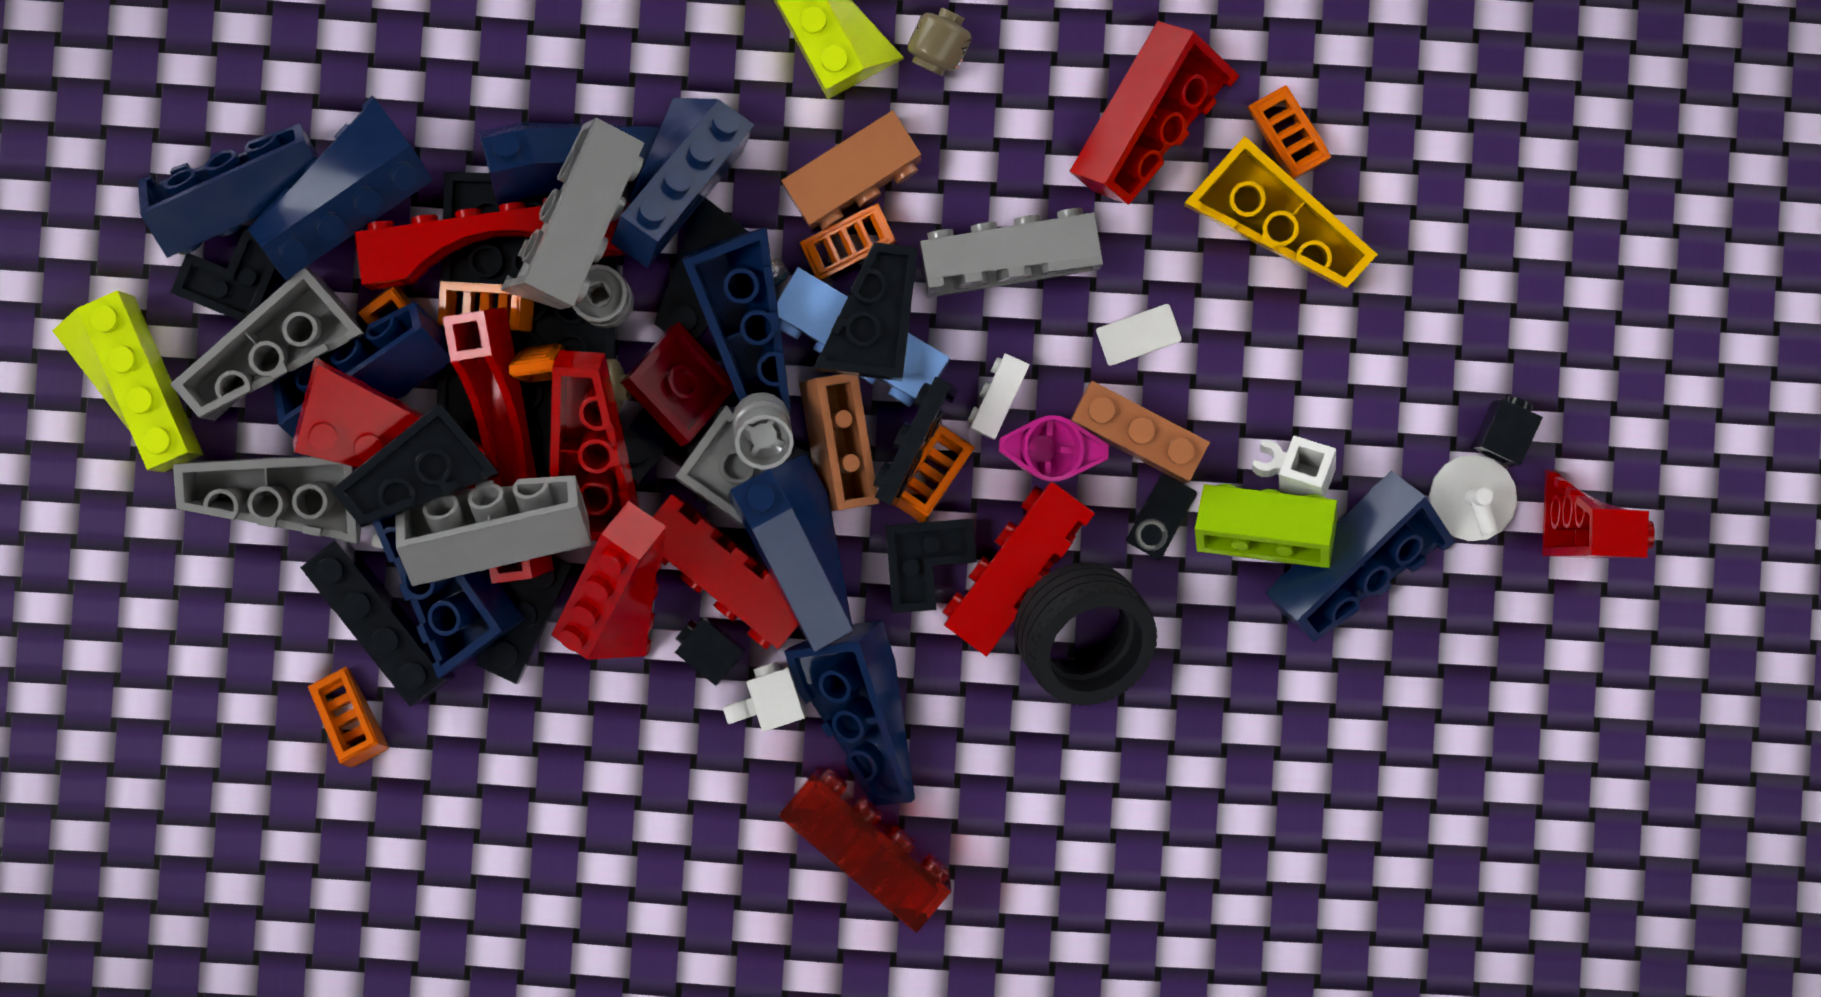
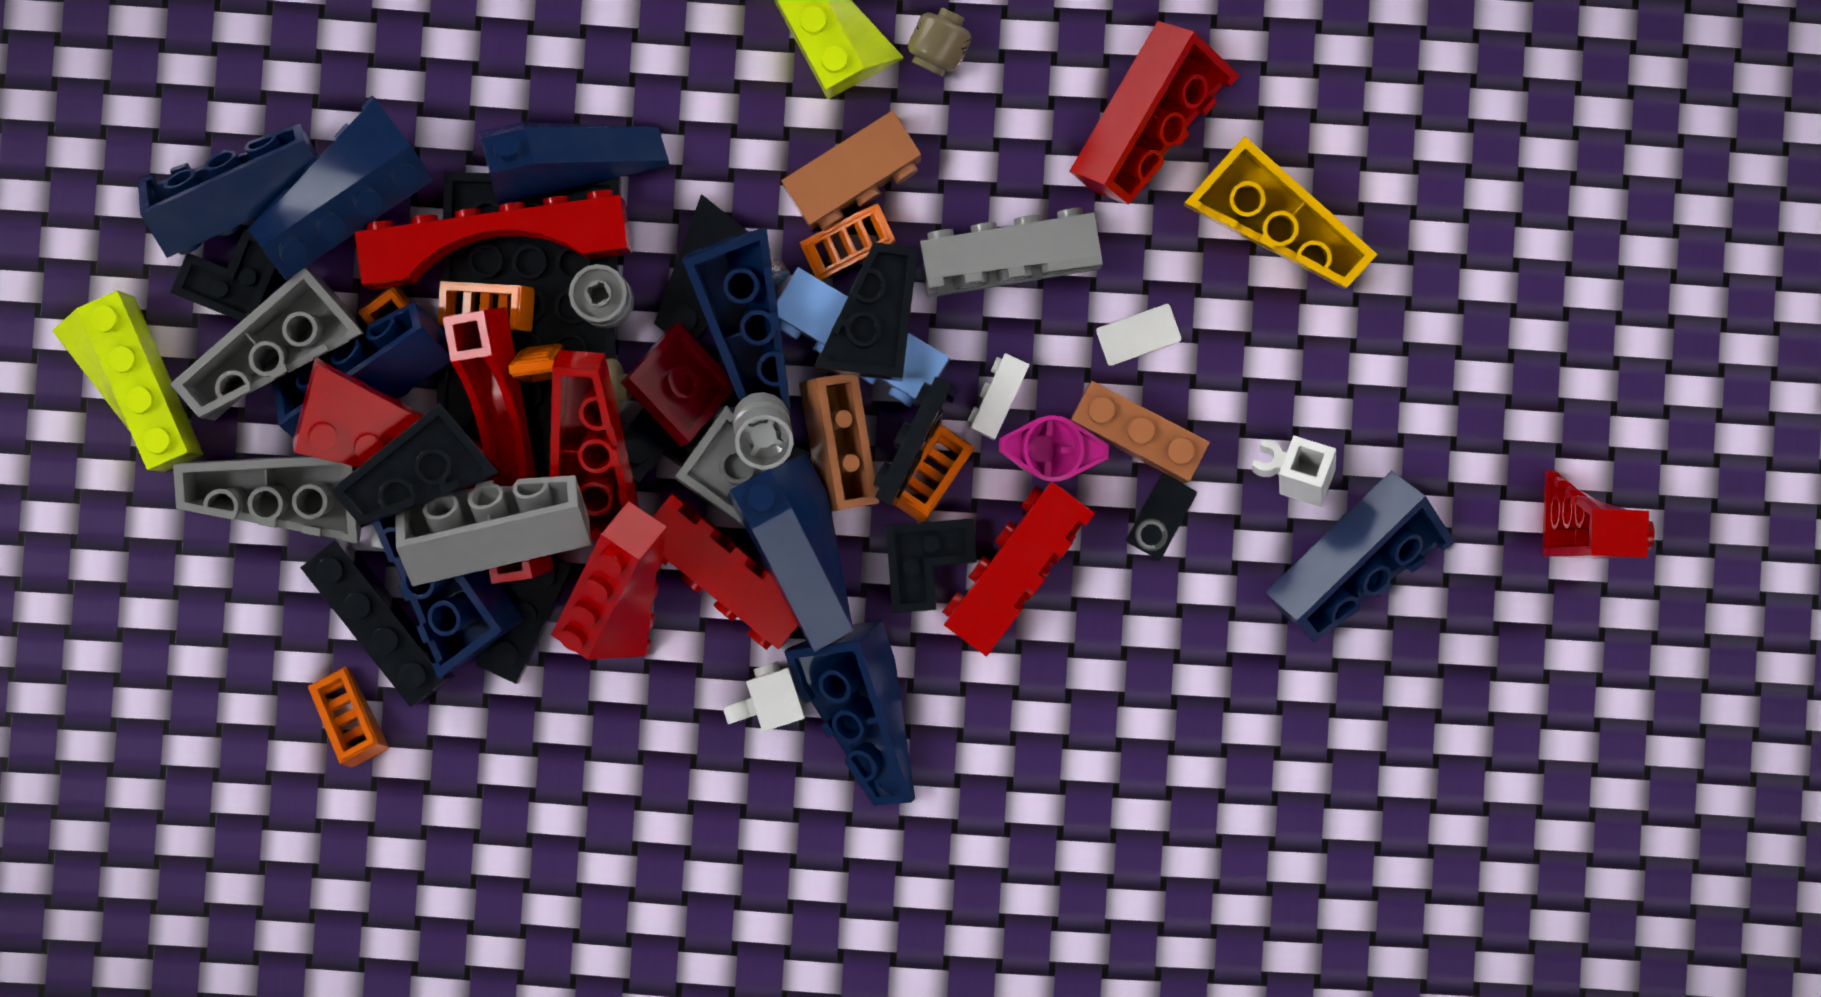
(577, 217): light grey wedge -> none
(683, 166): dark blue wedge -> none
(708, 649): black brick -> none
(867, 849): clear red brick -> none
(1105, 670): black tyre -> none
(1266, 525): lime brick -> none
(1319, 152): orange slope -> none
(1473, 497): white shield -> none
(1507, 431): black brick -> none

